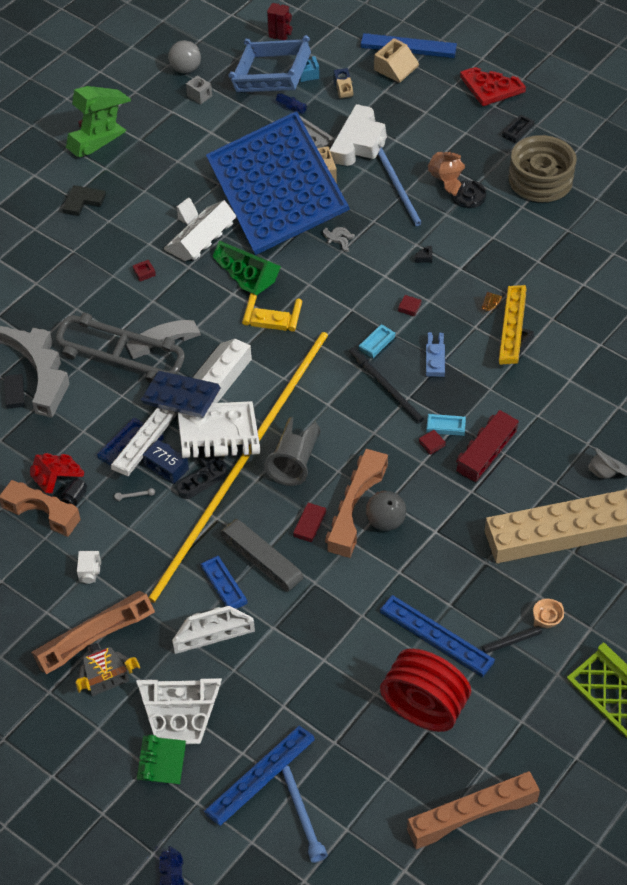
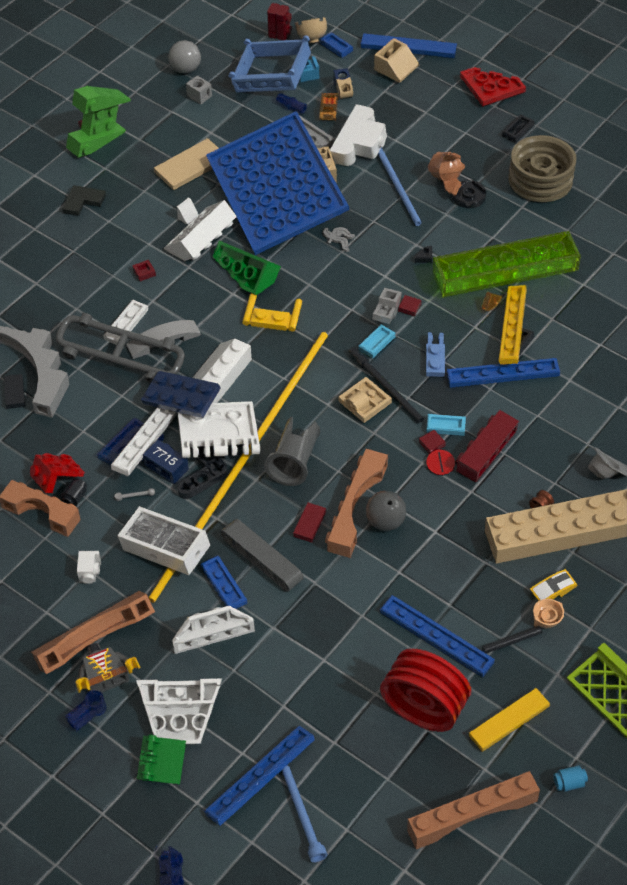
(86, 711): none -> clear blue piece
(127, 320): none -> white tile
(164, 540): none -> brick
(186, 165): none -> tan tile
(312, 28): none -> tan cylinder
(328, 106): none -> clear orange slope
(336, 45): none -> blue tile
(365, 399): none -> tan plate
(387, 306): none -> light grey brick
(440, 462): none -> red piece
(503, 372): none -> blue tile
(506, 263): none -> clear neon green brick
(509, 719): none -> yellow tile
(542, 498): none -> copper wheel
(554, 585): none -> slope
(570, 778): none -> dark azure brick

